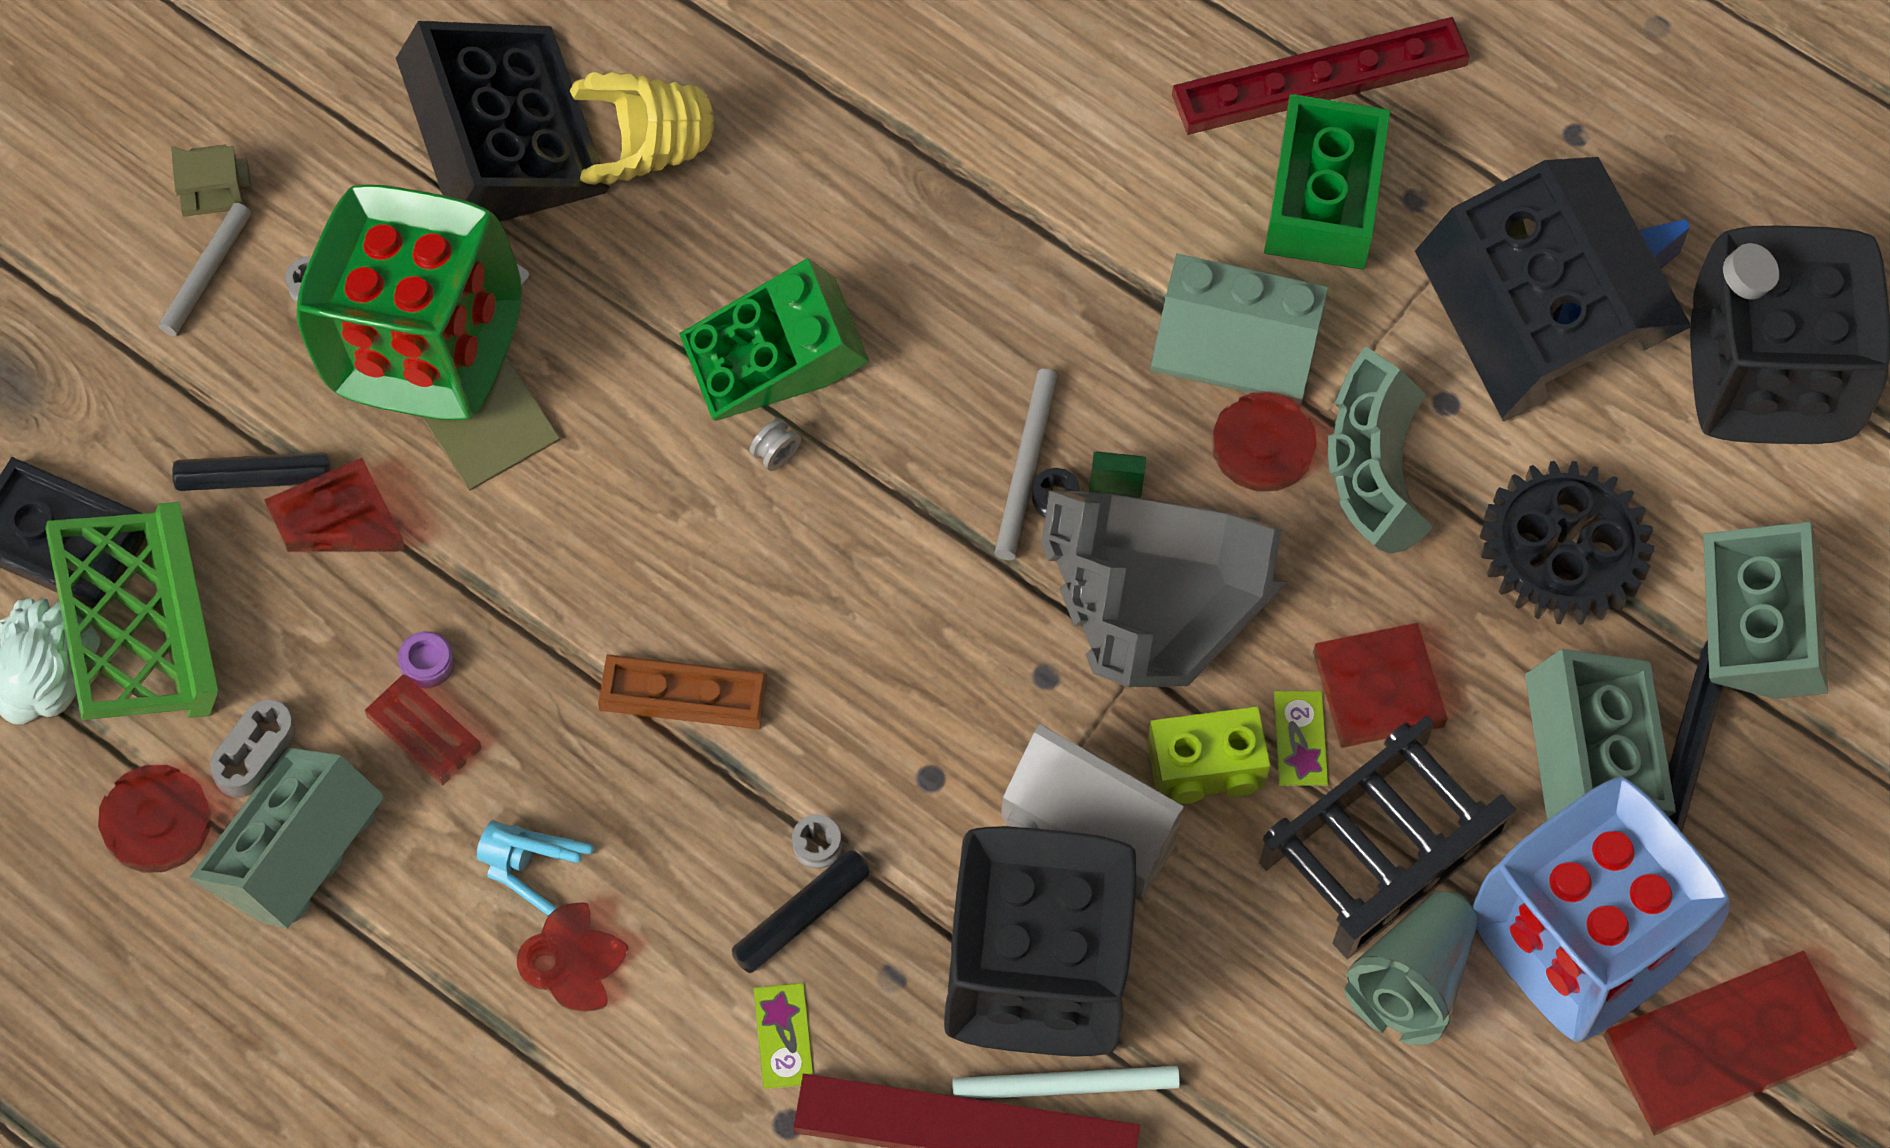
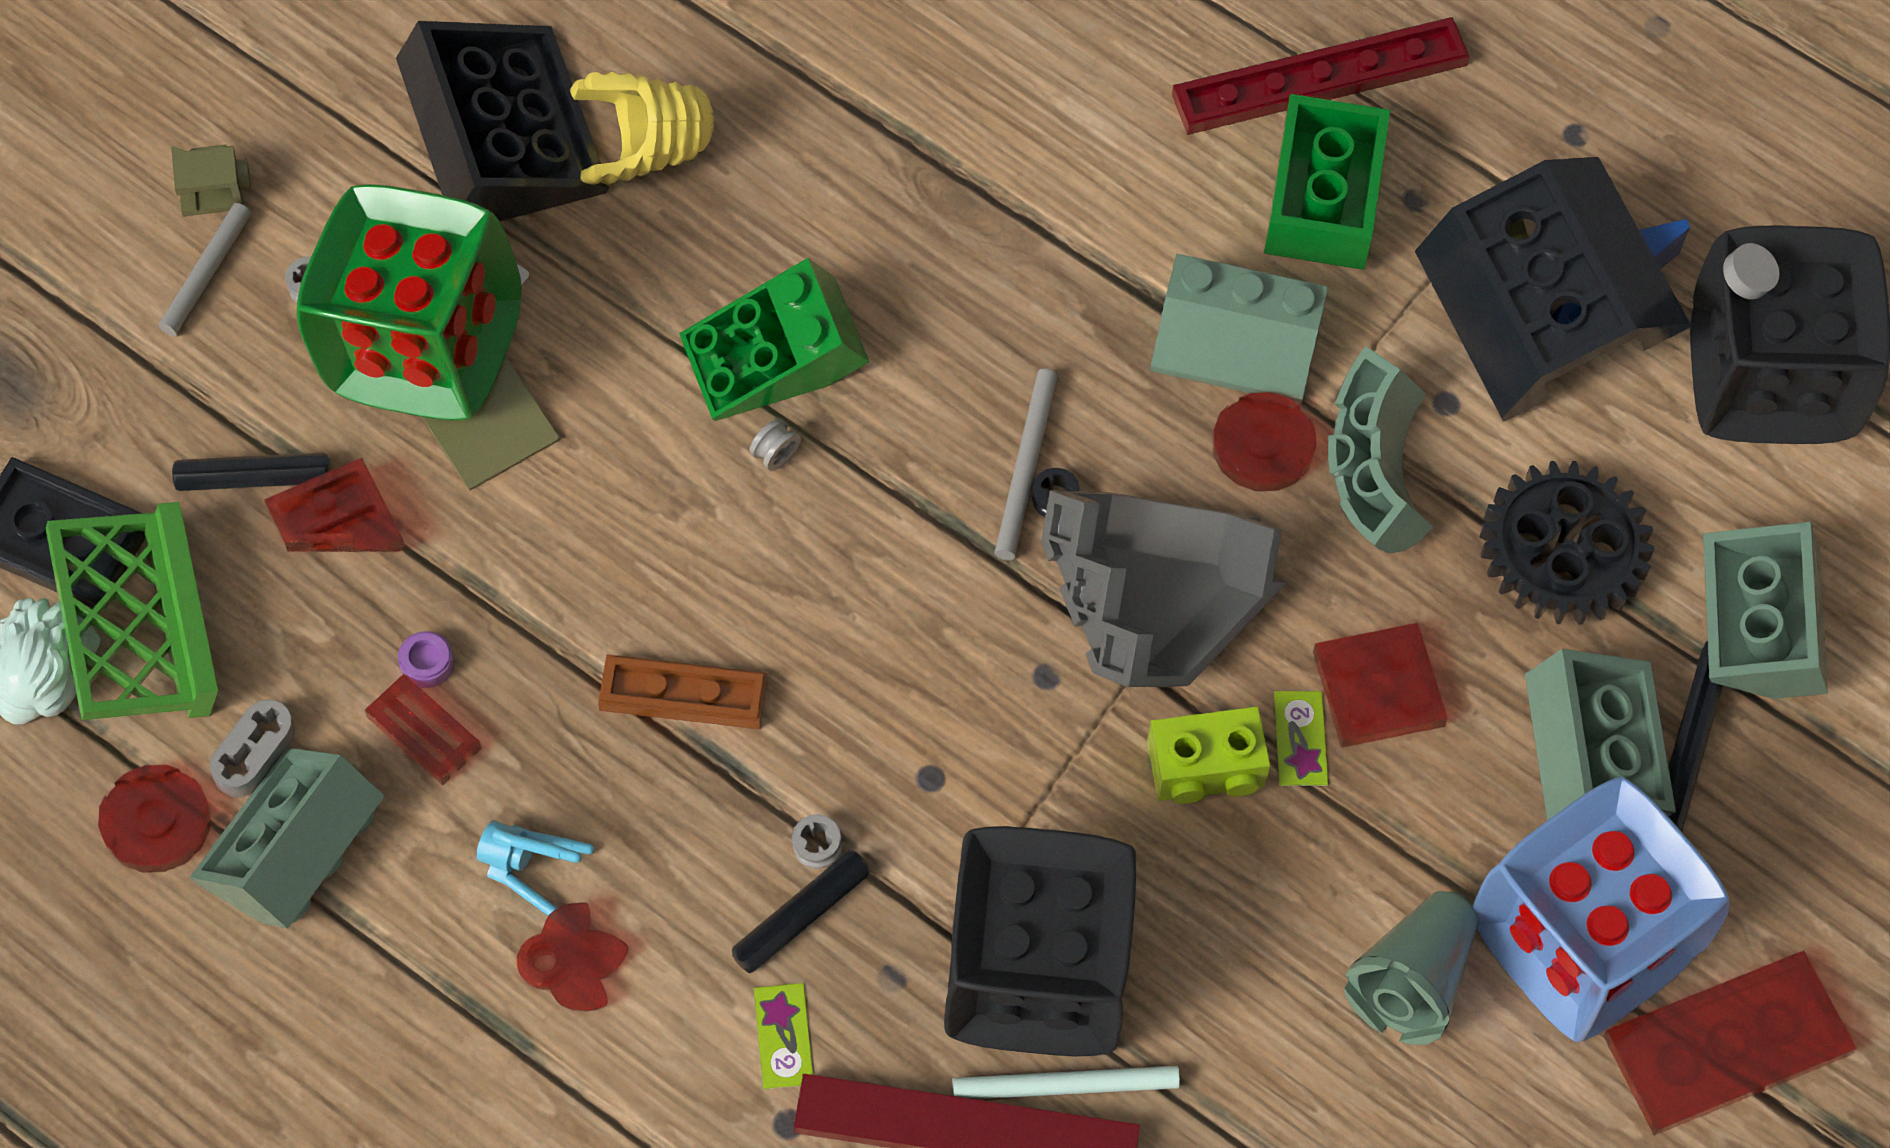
(1078, 792): light grey slope -> none
(1117, 473): dark green tile -> none
(1398, 887): black fence -> none

